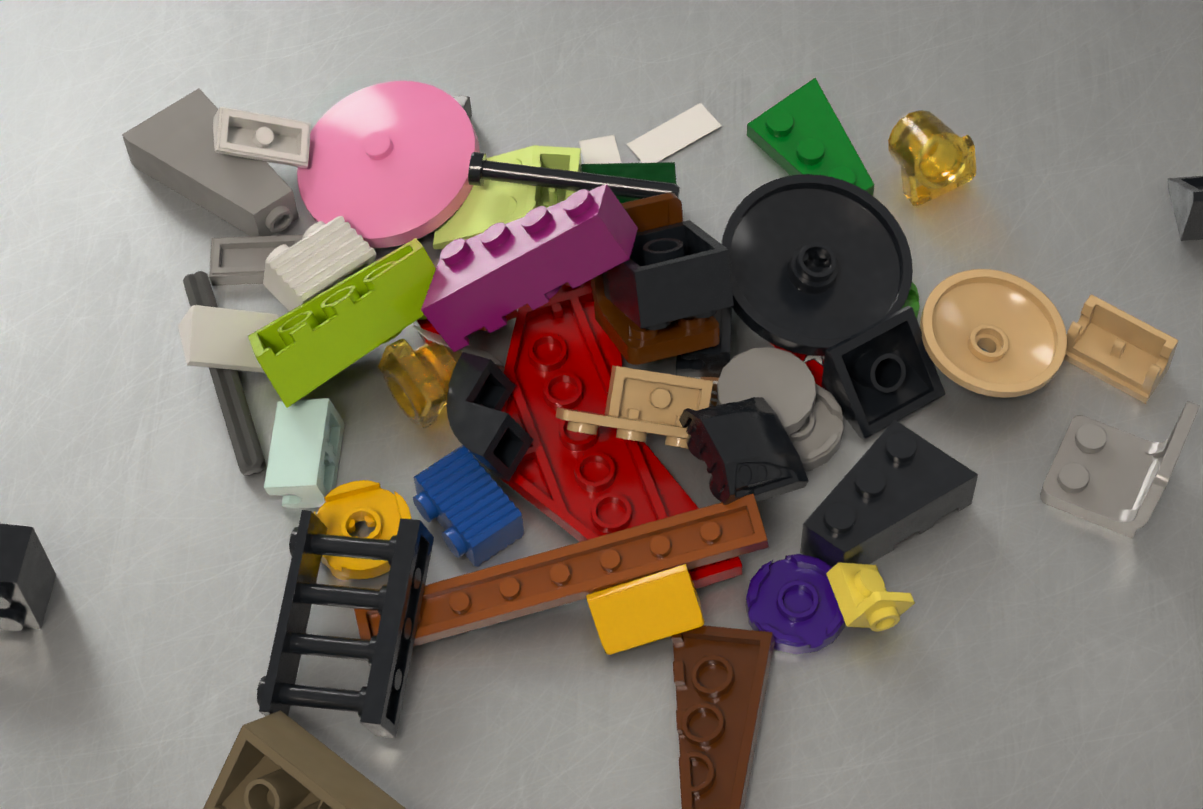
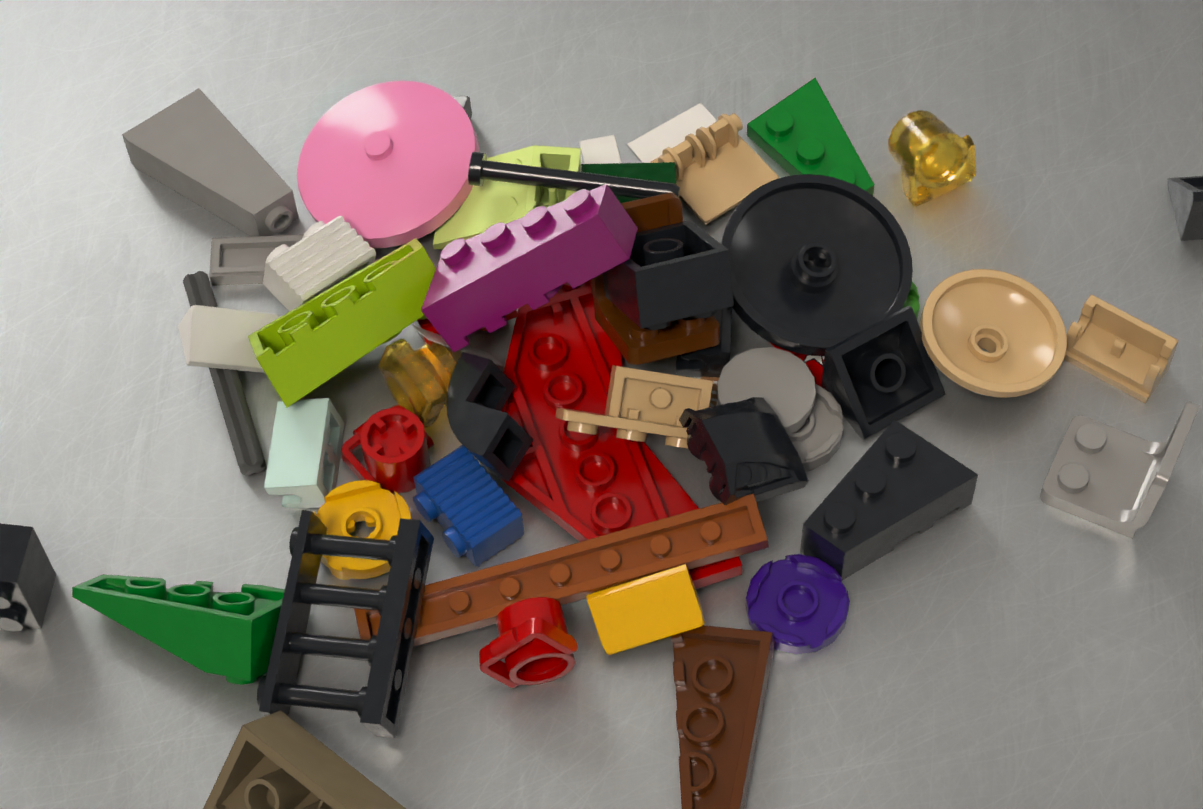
(208, 629): none -> green wedge
(261, 137): white slope -> none
(392, 448): none -> red piece
(532, 642): none -> red piece
(716, 168): none -> tan hinge
(864, 597): light yellow bracket -> none

